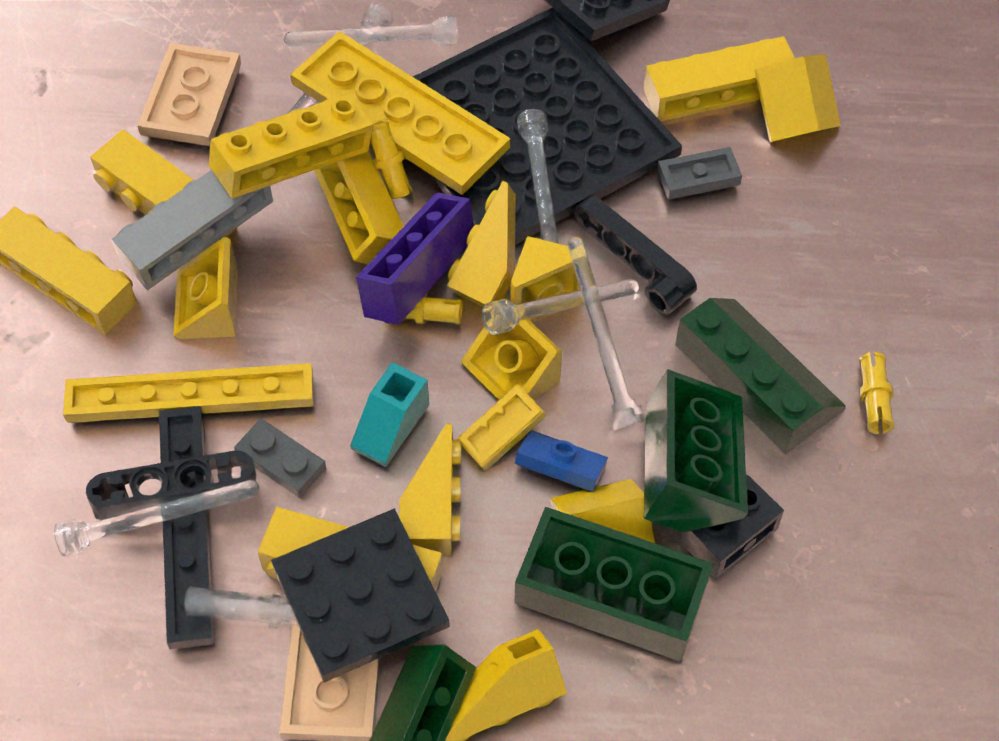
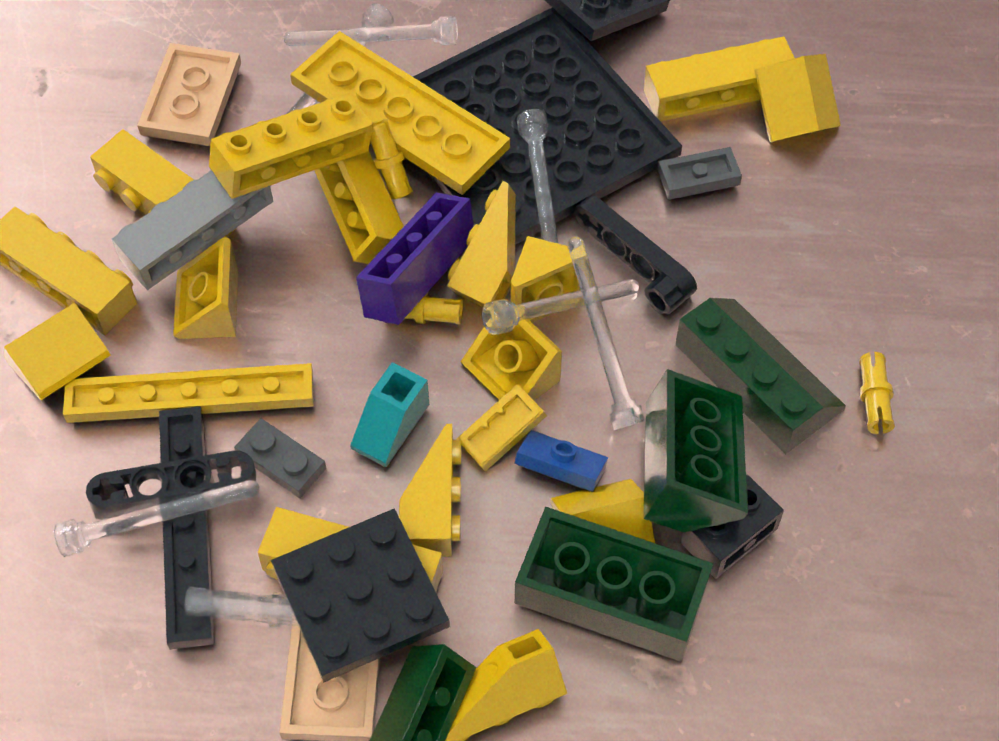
(55, 351): none -> yellow slope

